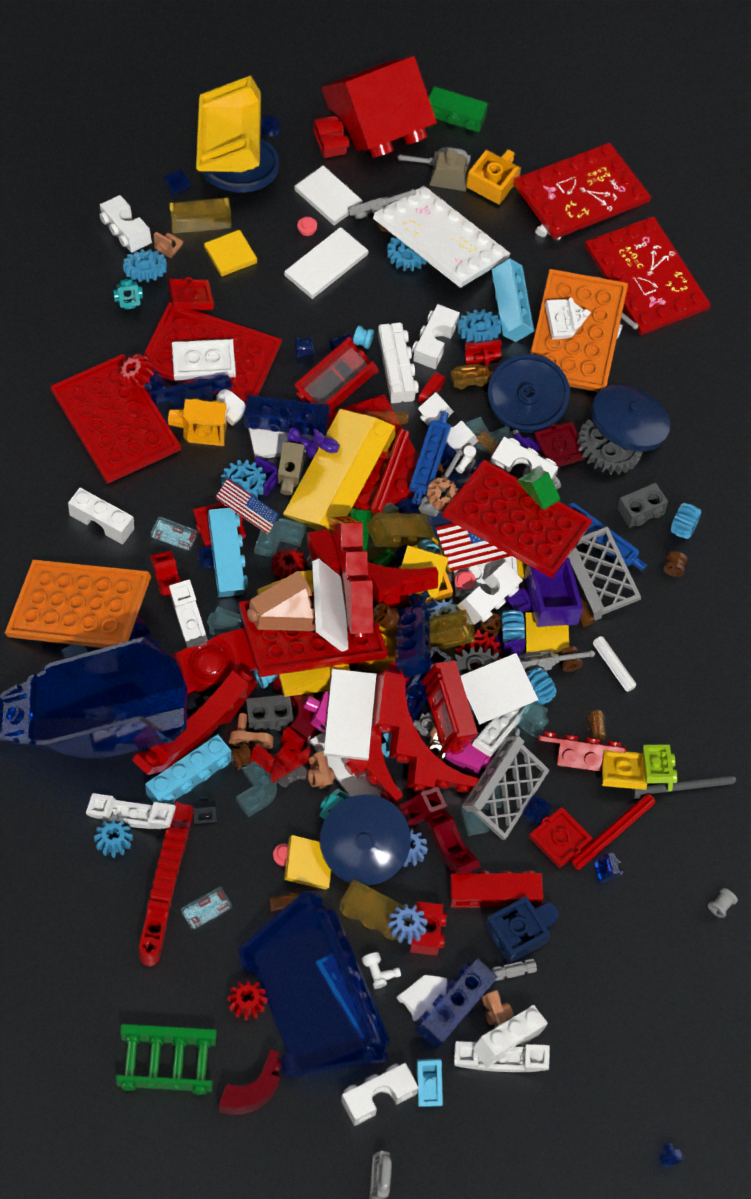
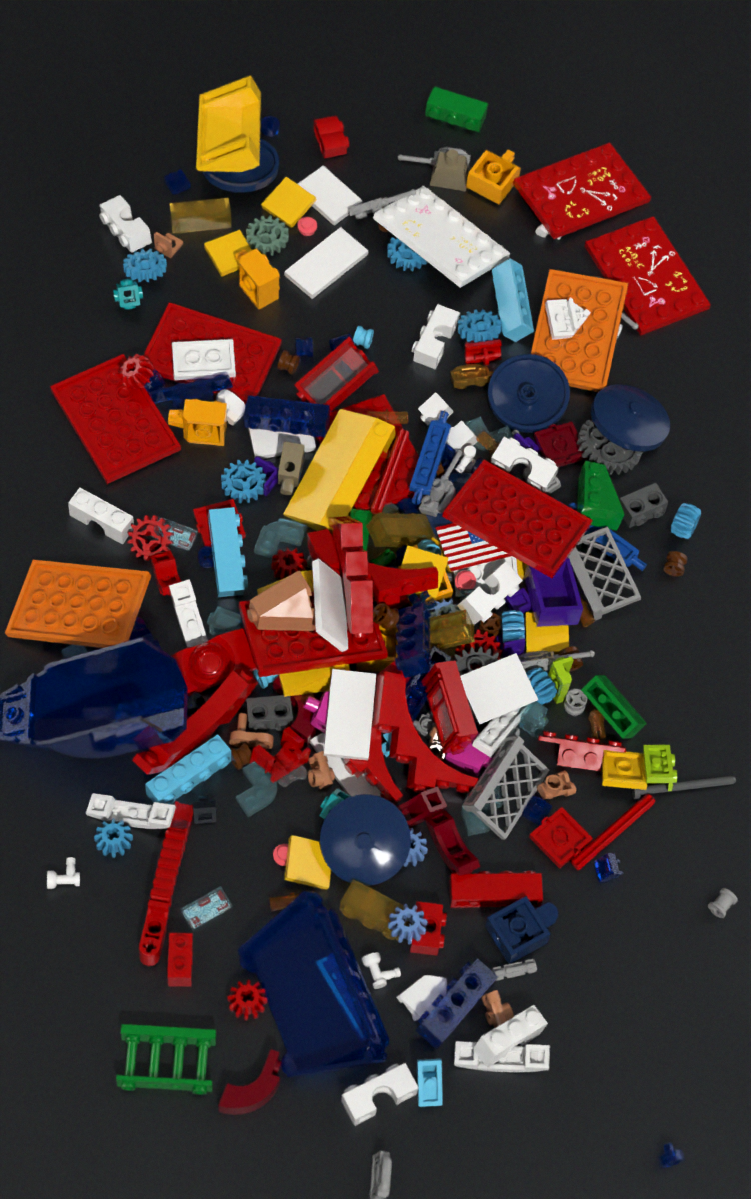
(70, 878): none -> white piece
(151, 530): none -> red gear
(180, 959): none -> red brick
(190, 295): red plate -> none
(247, 506): sticker -> none
(258, 277): none -> light orange hinge
(267, 235): none -> sand green gear
(288, 202): none -> yellow tile
(288, 362): none -> reddish brown wheel
(325, 443): dark purple piece -> none
(382, 105): red brick -> none
(396, 363): white brick -> none
(433, 385): red beam -> none
(434, 493): nougat gear -> none
(540, 488): green slope -> none
(556, 786): none -> nougat plate
(561, 677): none -> lime bracket
(574, 697): none -> light grey wheel
(598, 496): none -> green wedge
(613, 706): none -> green brick
(614, 663): white axle -> none

